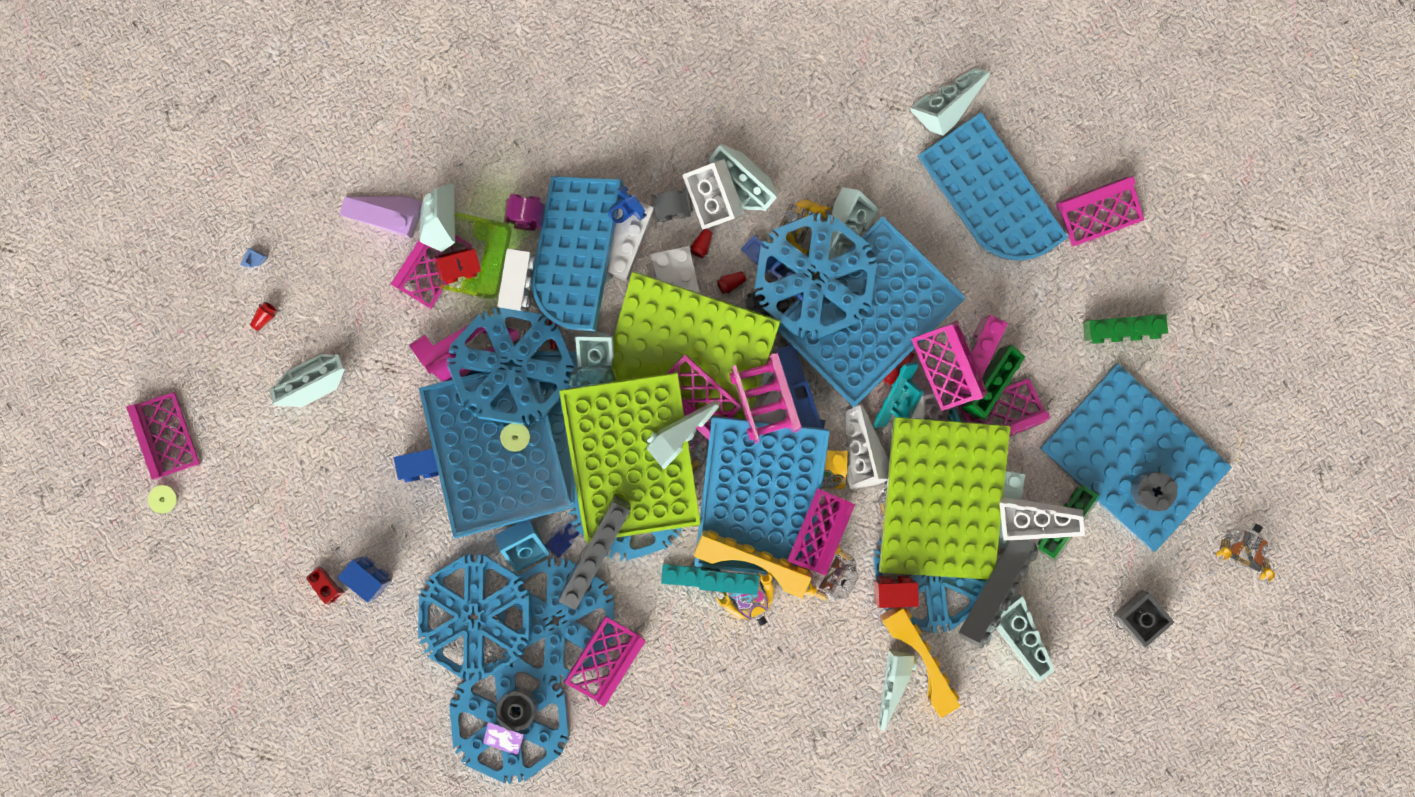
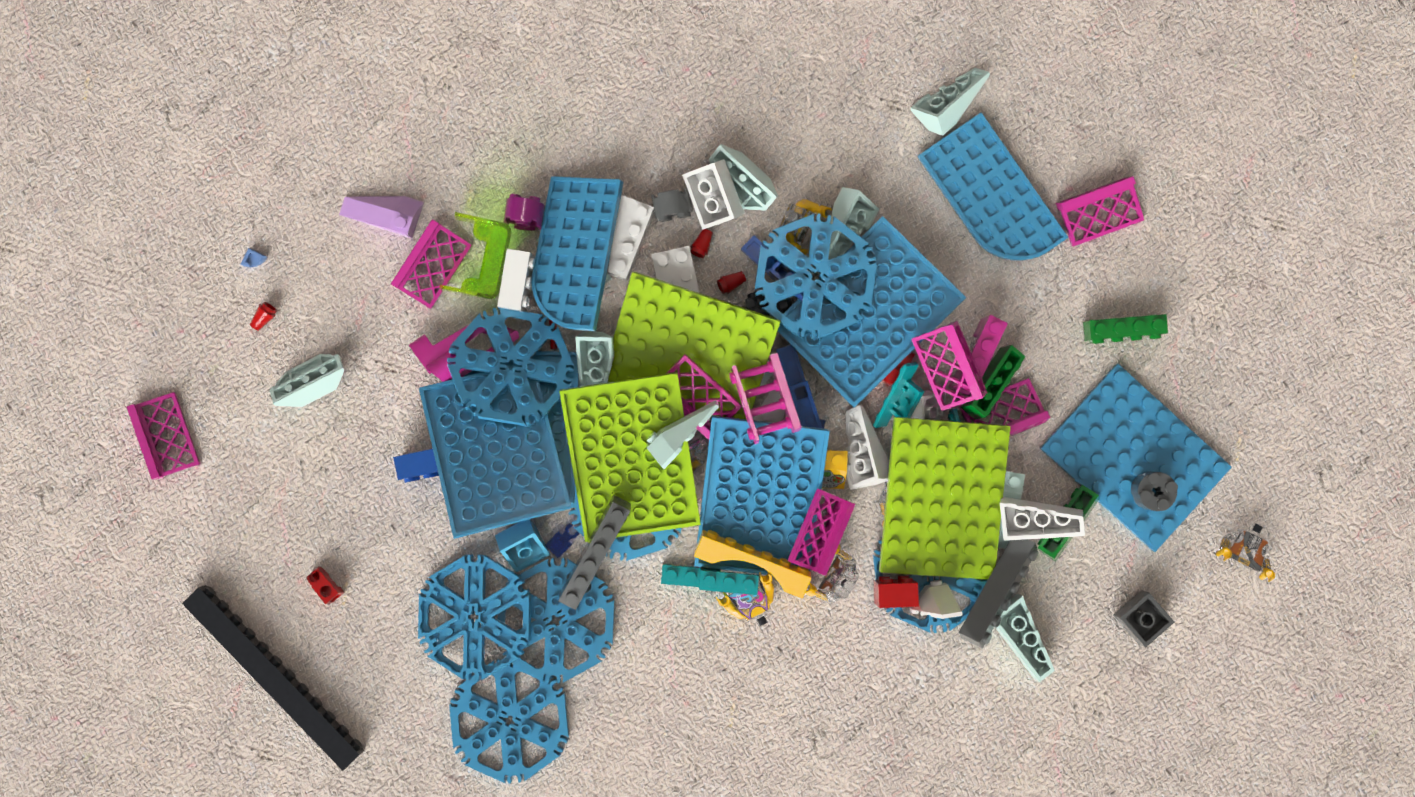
(162, 499): yellowish green piece -> none
(273, 676): none -> black brick
(365, 578): blue brick -> none
(438, 218): light aqua wedge -> none
(457, 264): red brick -> none
(503, 739): sticker -> none
(515, 437): yellowish green piece -> none
(524, 717): dark grey brick -> none
(591, 375): clear light blue brick -> none
(619, 666): dark pink fence -> none
(629, 206): blue tile -> none
(897, 676): light aqua wedge -> none
(937, 601): none -> white wedge
(939, 693): yellow arch -> none

